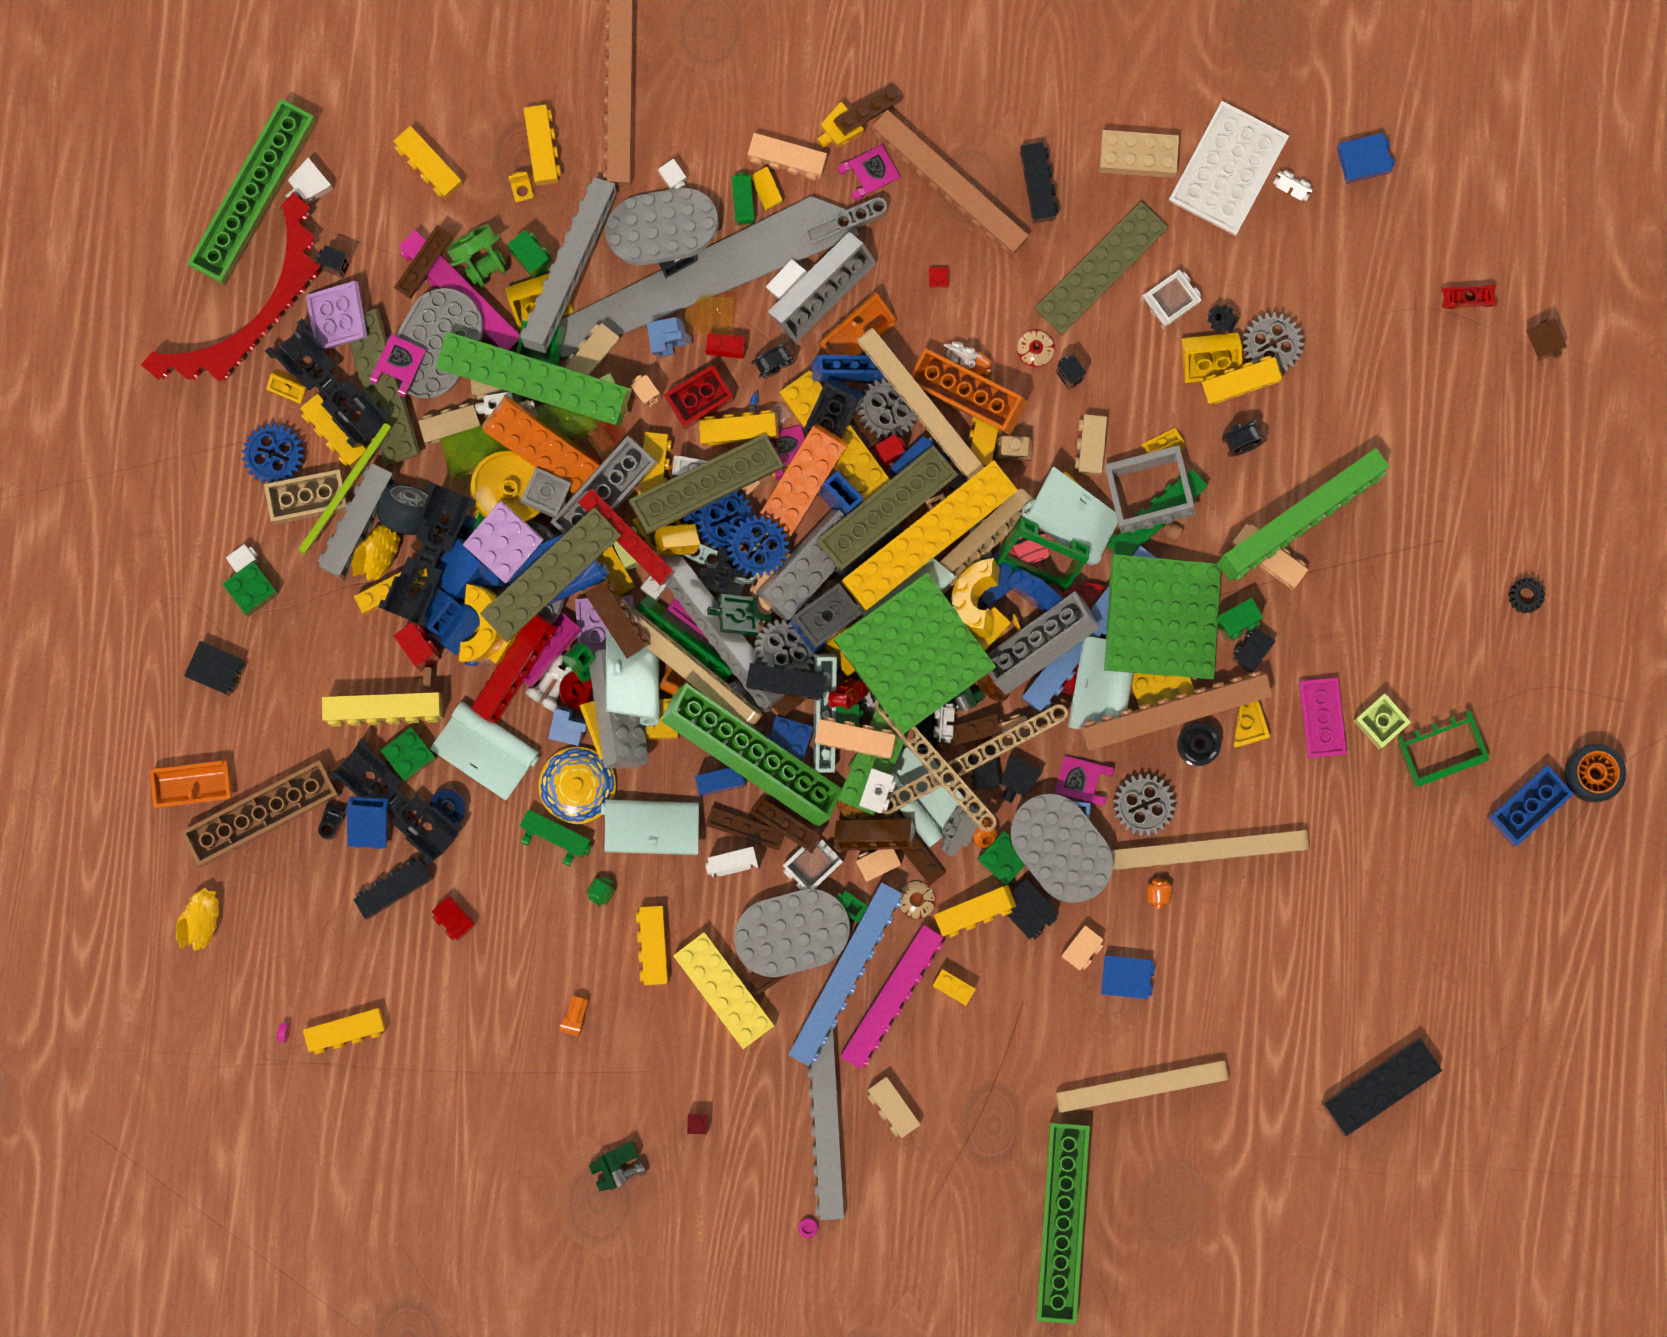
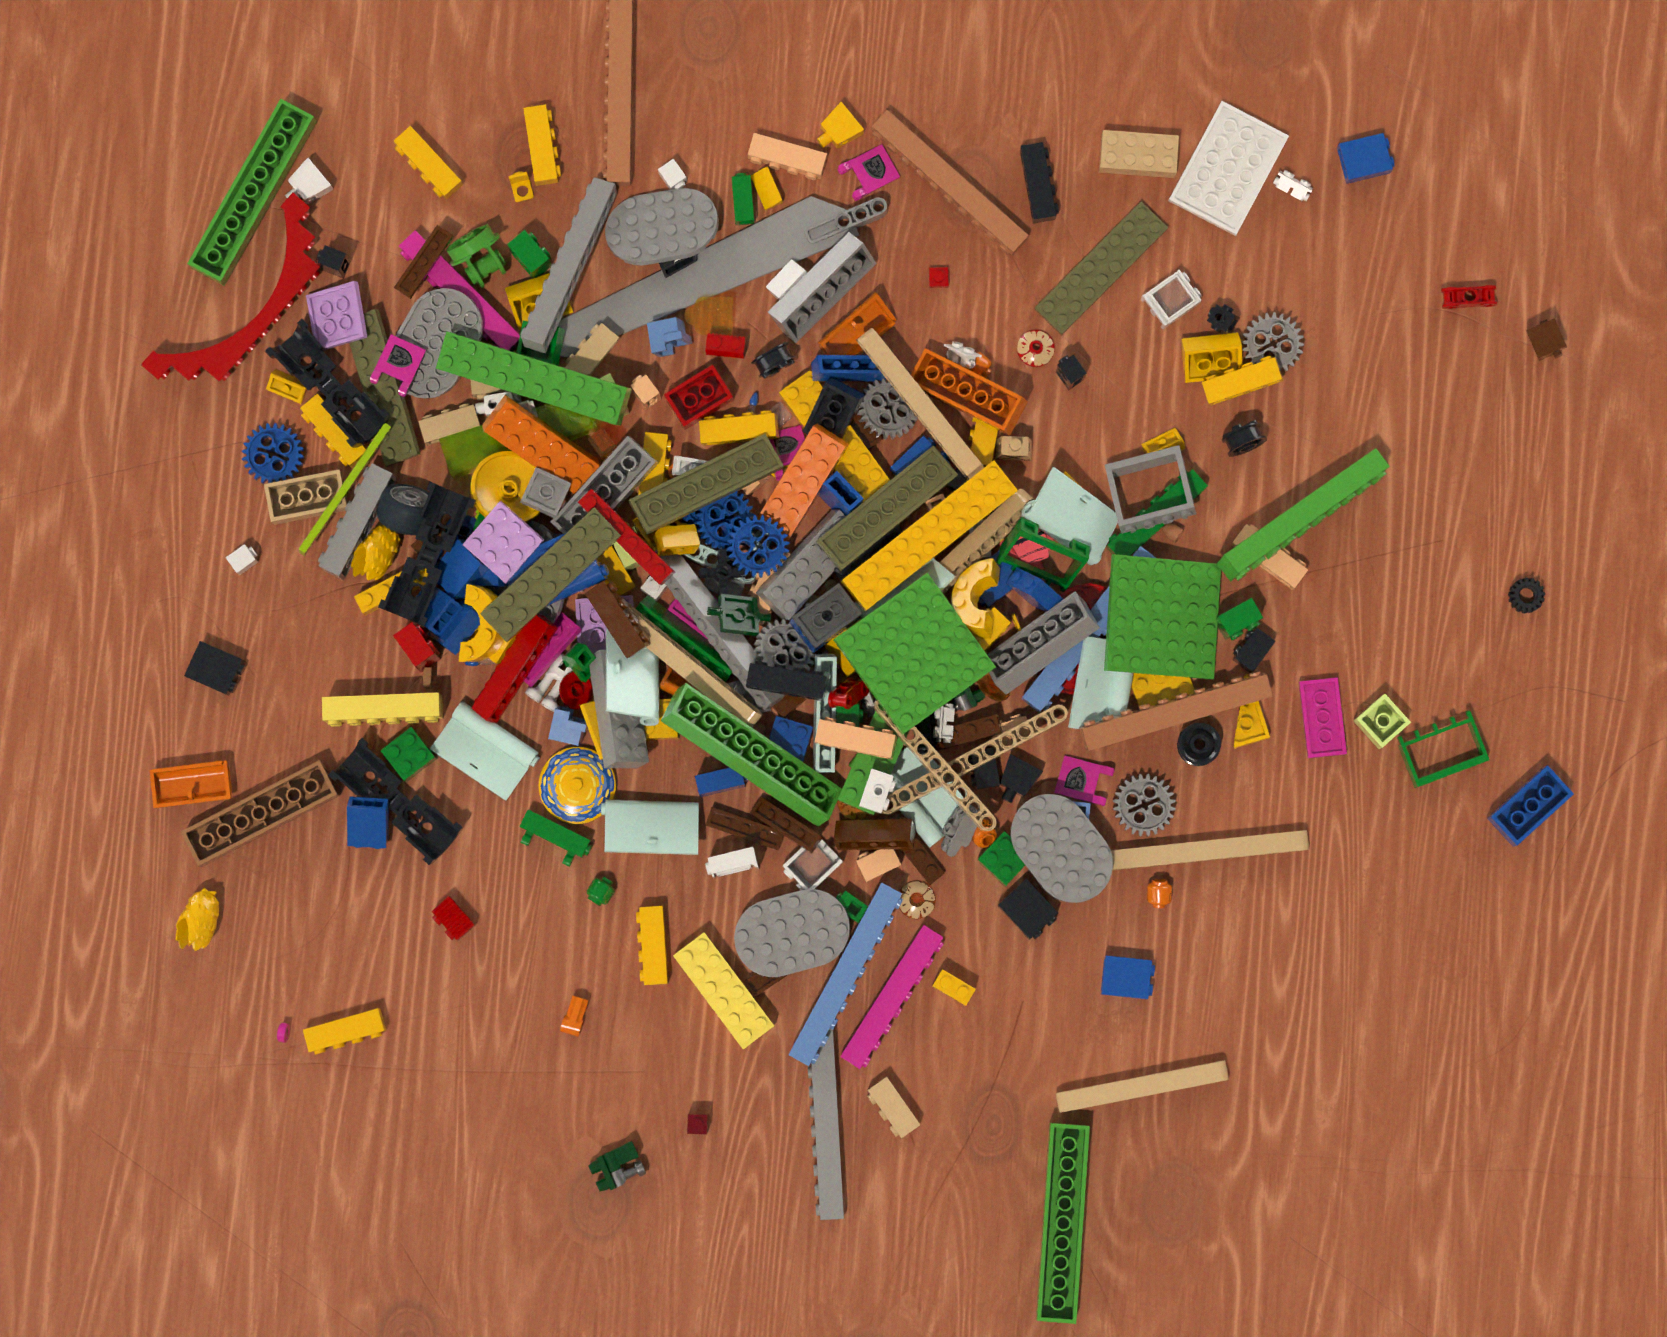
(250, 589): green brick -> none
(331, 819): black piece -> none
(393, 888): black brick -> none
(445, 796): dark blue dish -> none
(808, 1228): dark pink tile -> none
(868, 109): reddish brown plate -> none
(890, 450): red brick -> none
(975, 910): yellow brick -> none
(1082, 948): light nougat brick -> none
(1091, 445): tan brick -> none
(1381, 1087): black brick -> none
(1610, 771): wheel -> none

